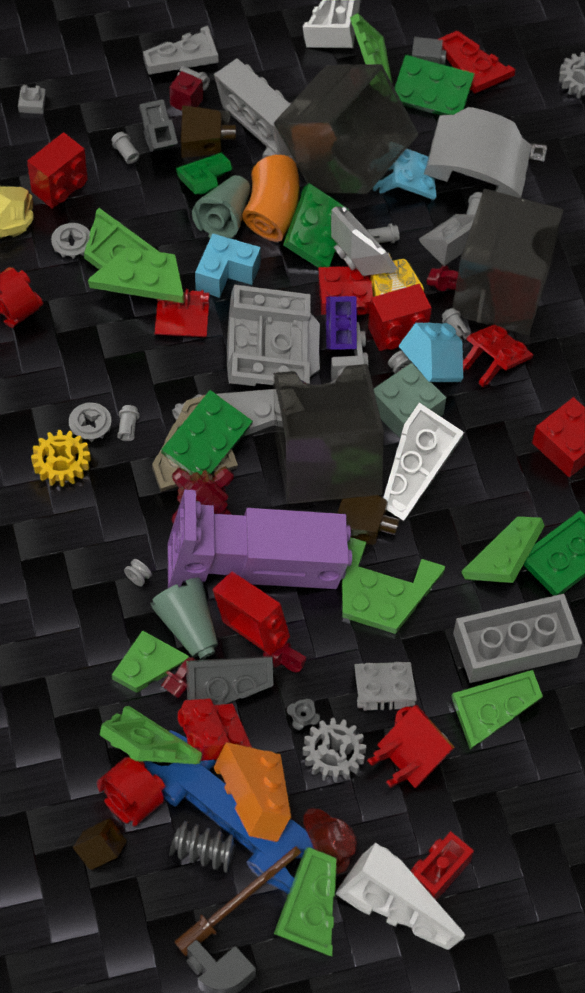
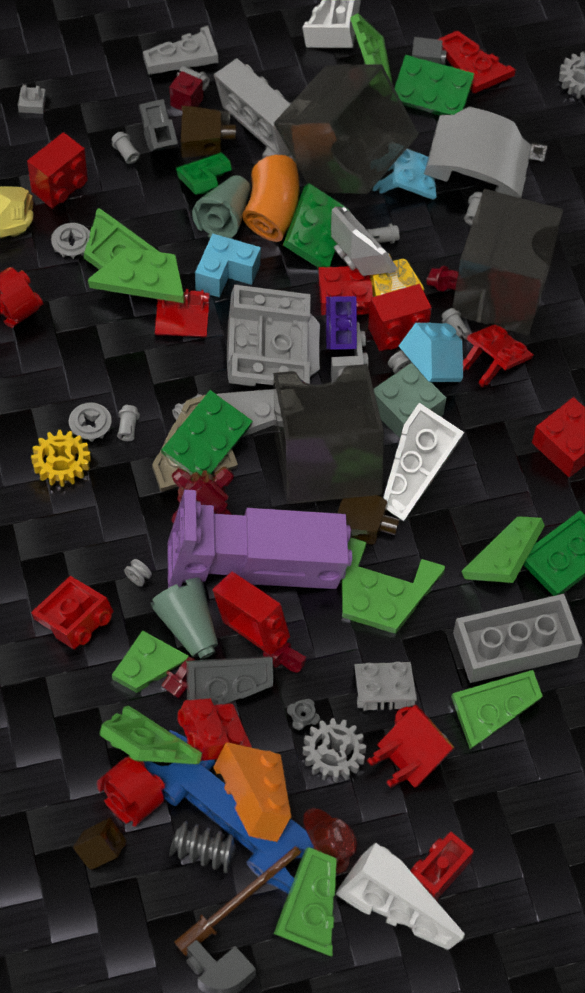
(73, 612): none -> red plate
(449, 238): light grey slope -> none

